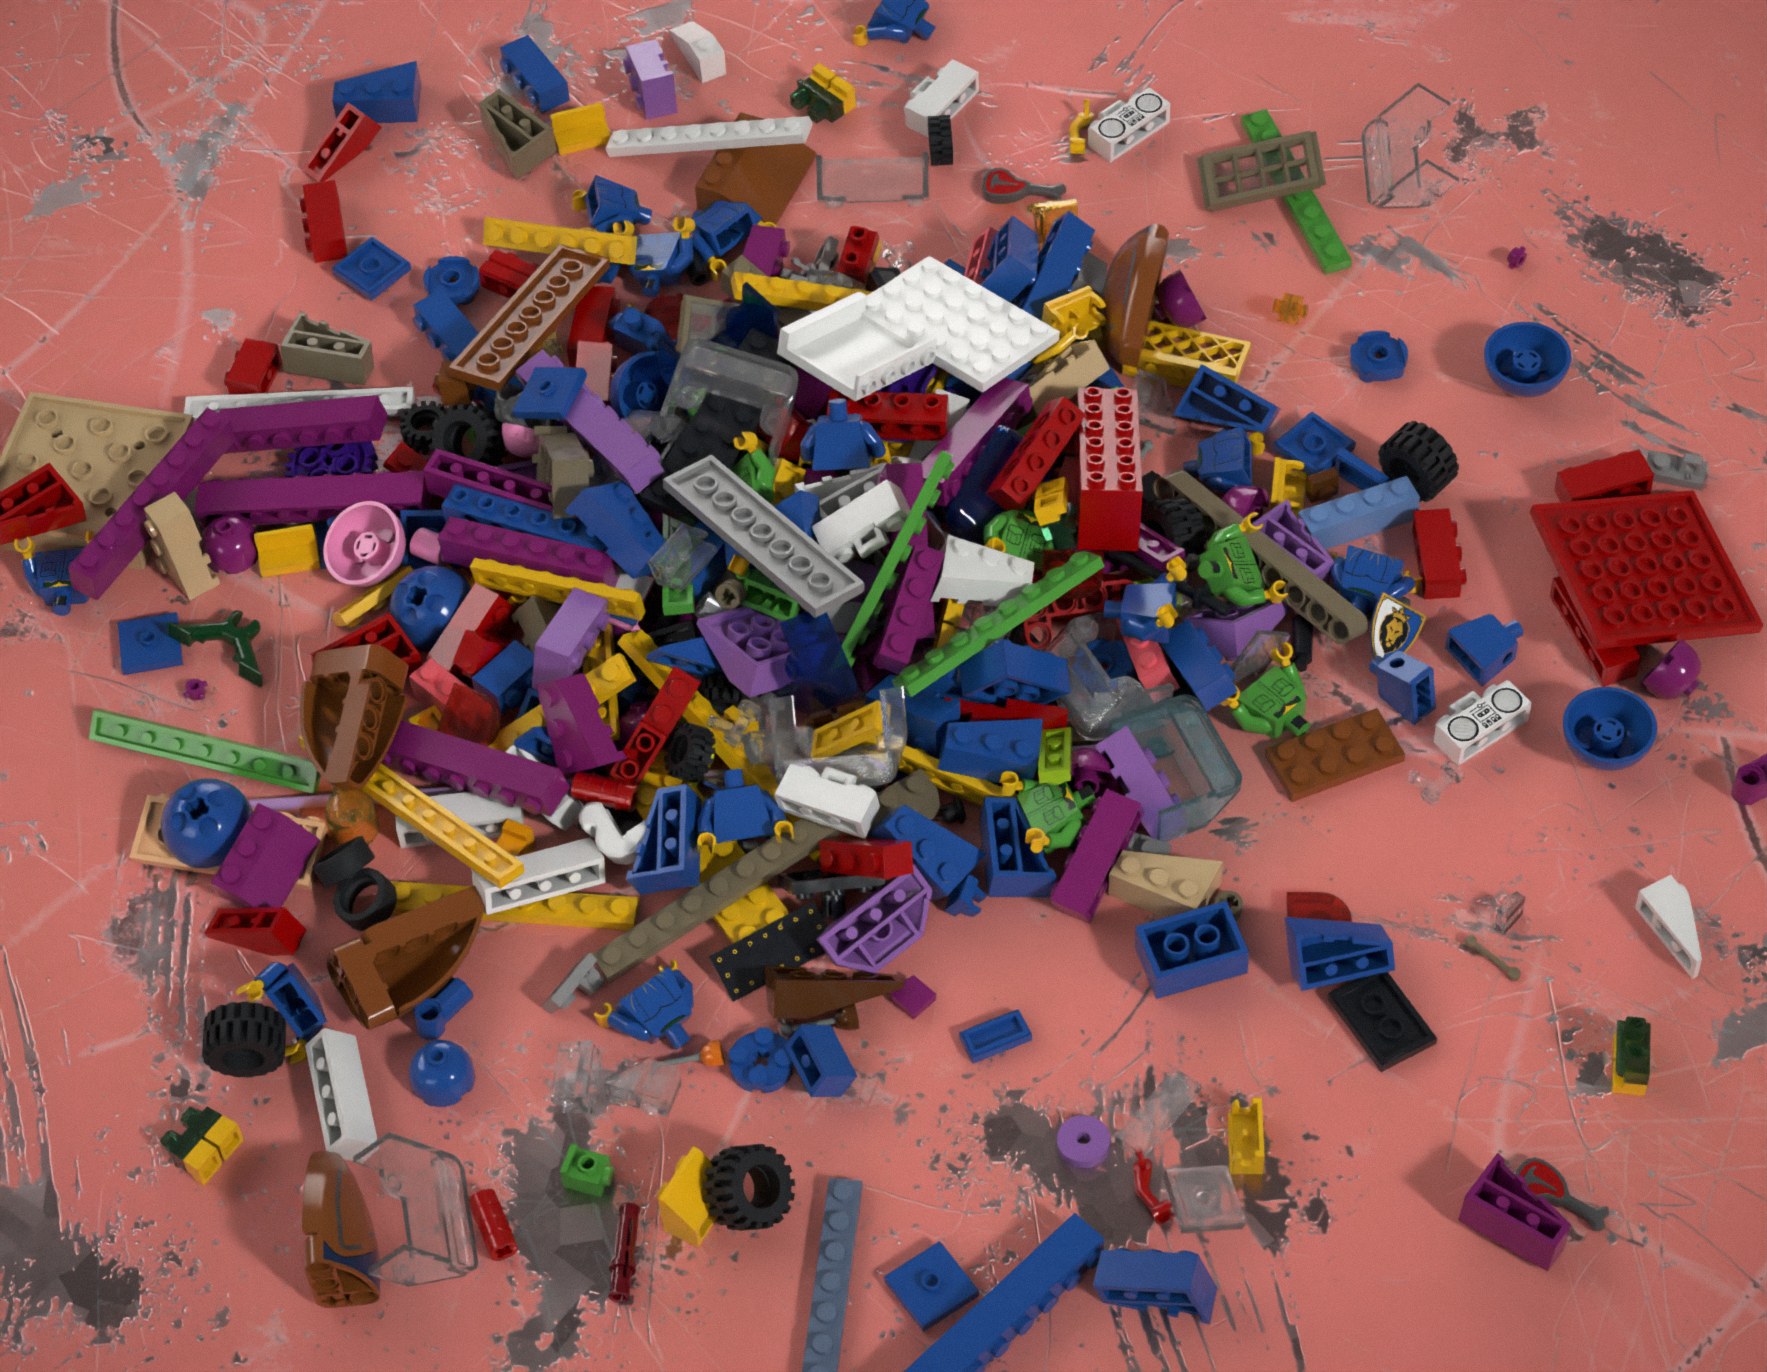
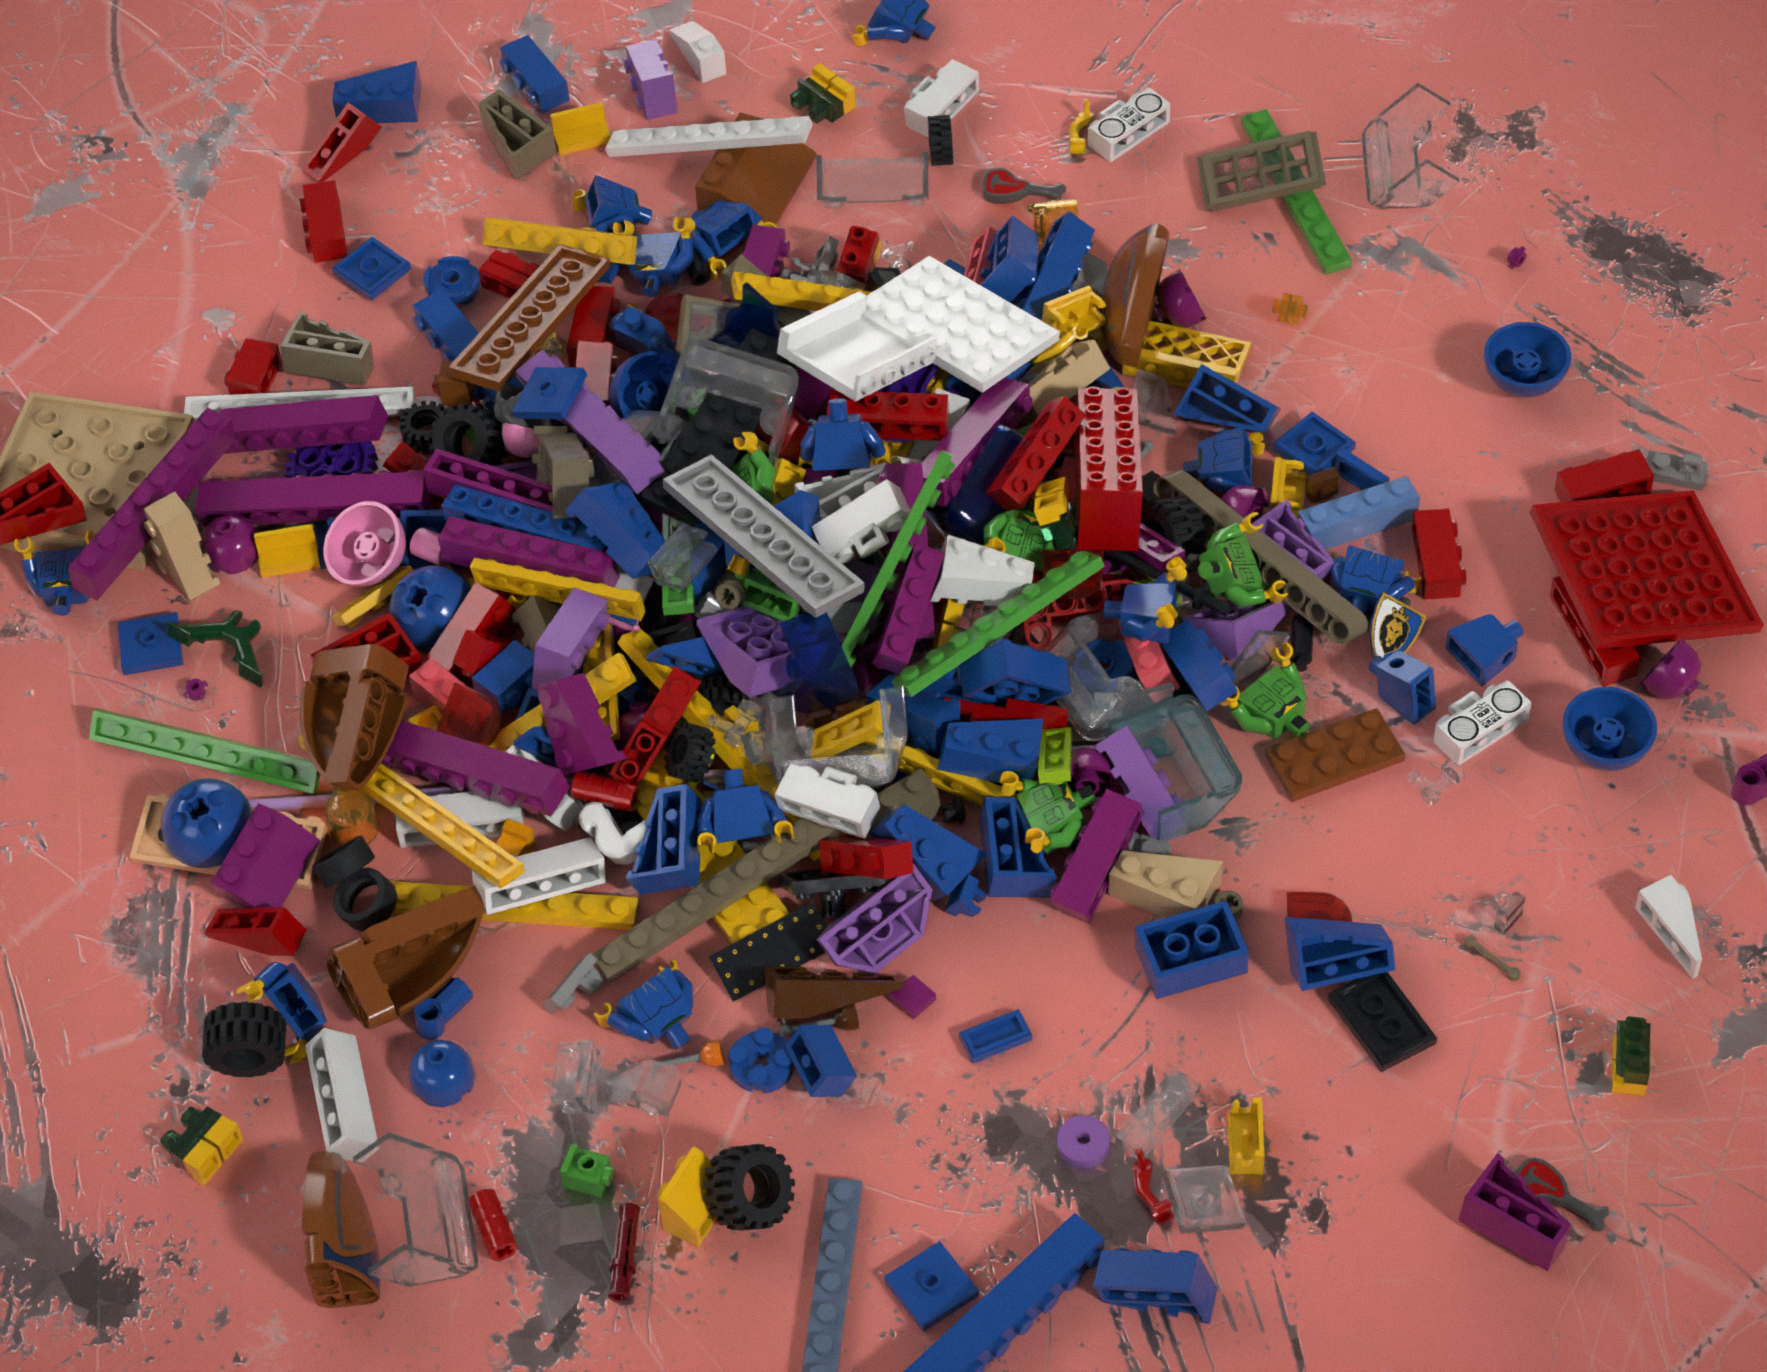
(1375, 369): blue plate -> none
(1420, 456): black tyre -> none

